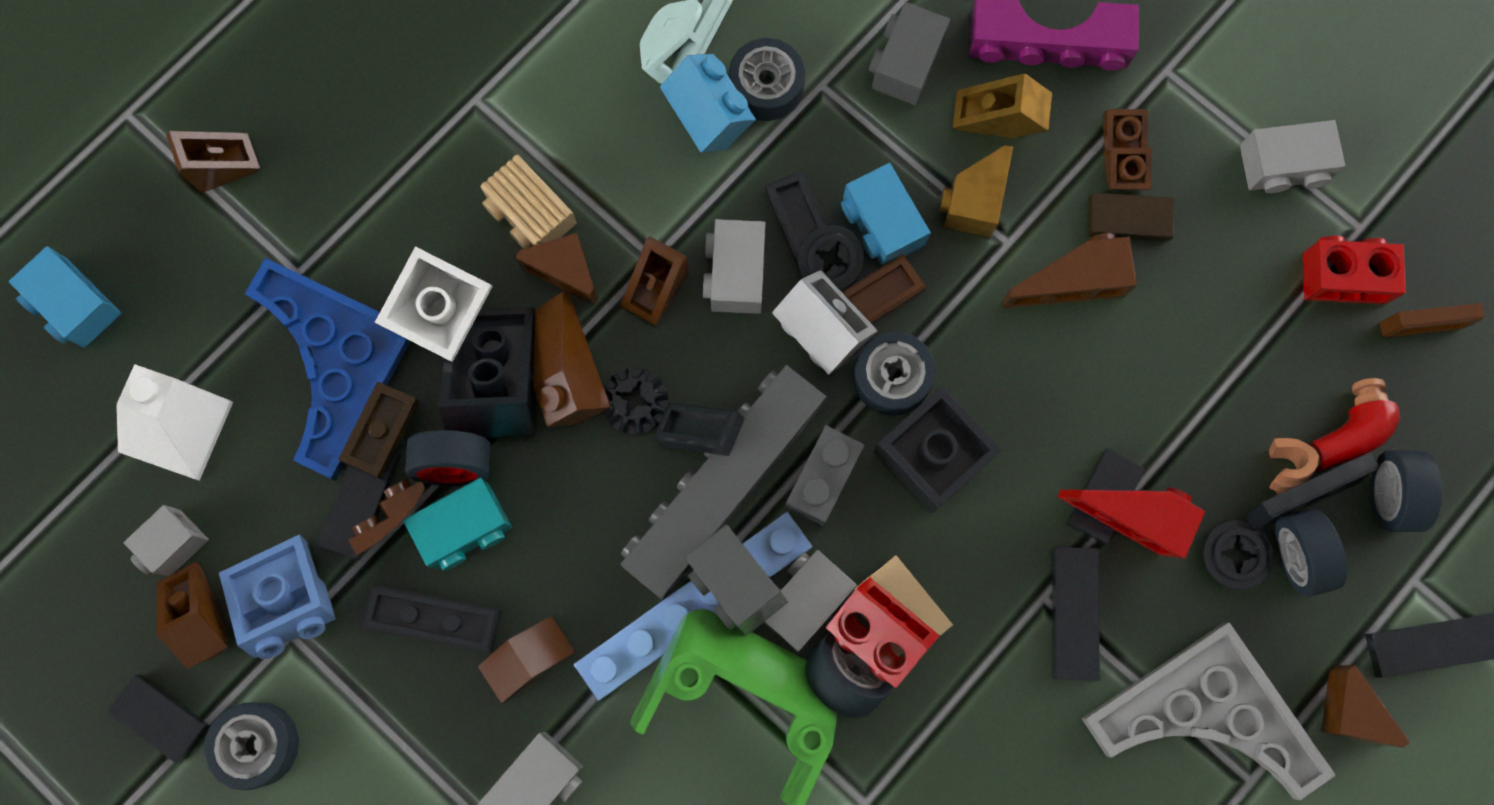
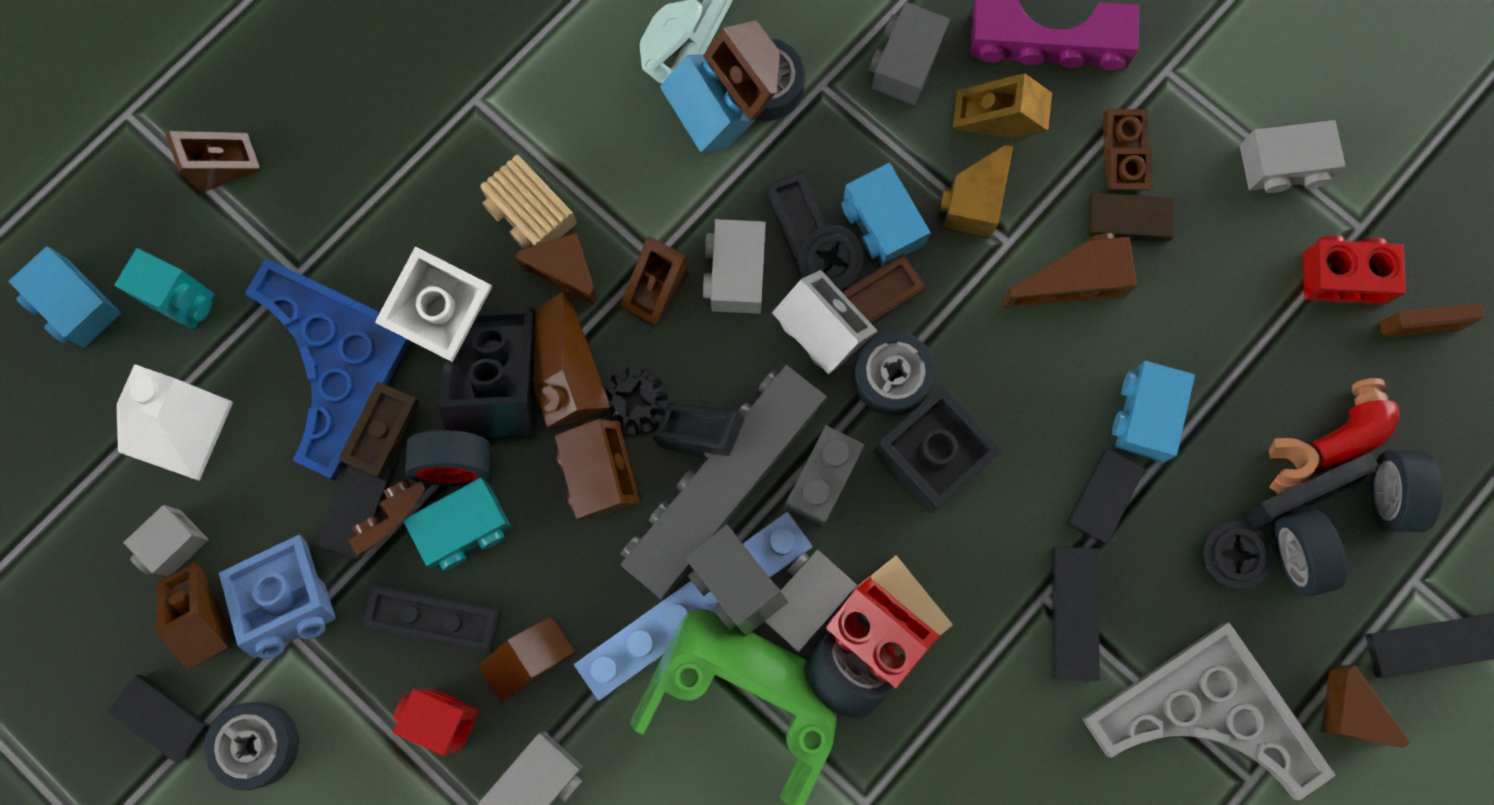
(165, 289): none -> teal brick
(435, 720): none -> red brick
(596, 469): none -> reddish brown brick
(746, 65): none -> reddish brown slope
(1153, 411): none -> dark azure brick
(1154, 519): red slope -> none

